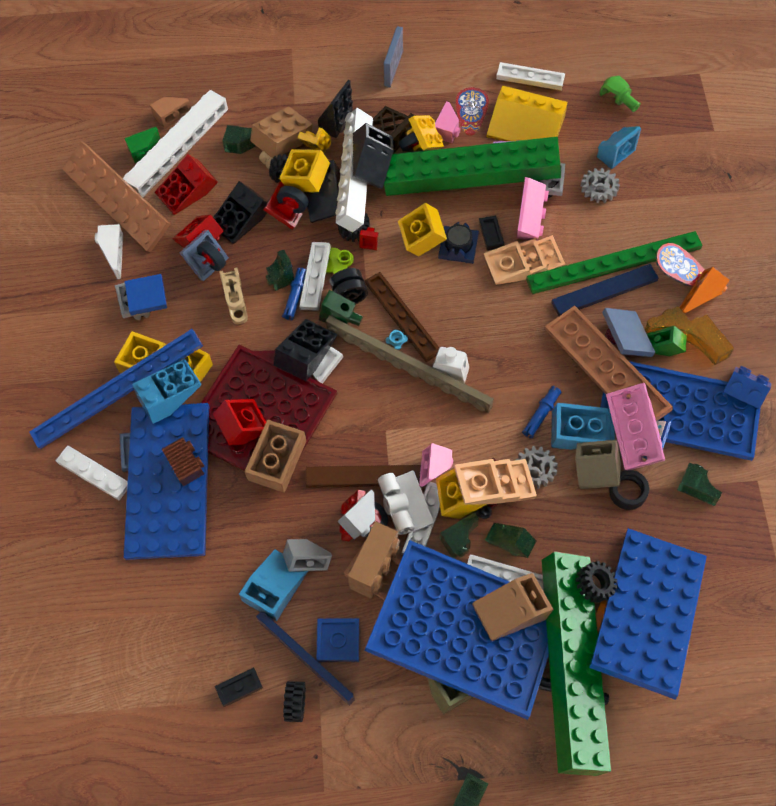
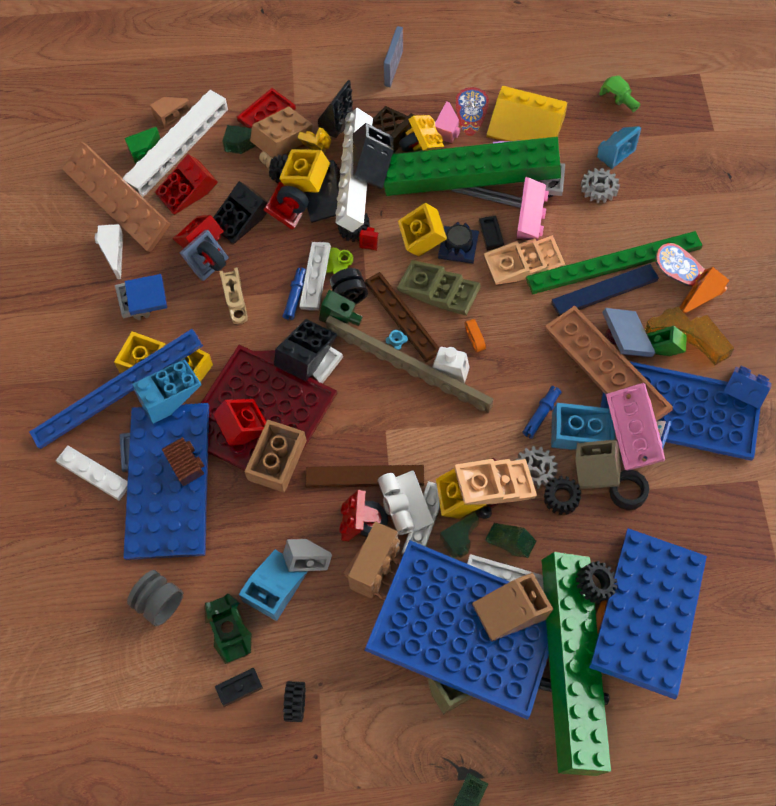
(155, 598): none -> dark grey wheel
(232, 644): none -> dark green piece
(264, 107): none -> red tile
(280, 271): clear green arch -> none
(306, 658): dark blue tile -> none
(338, 640): blue tile -> none
(359, 517): slope -> none
(434, 463): bright pink slope -> none
(438, 287): none -> olive slope
(475, 335): none -> orange beam
(491, 195): none -> black axle
(530, 76): white plate -> none
(556, 505): none -> black tyre
(696, 484): clear green arch -> none

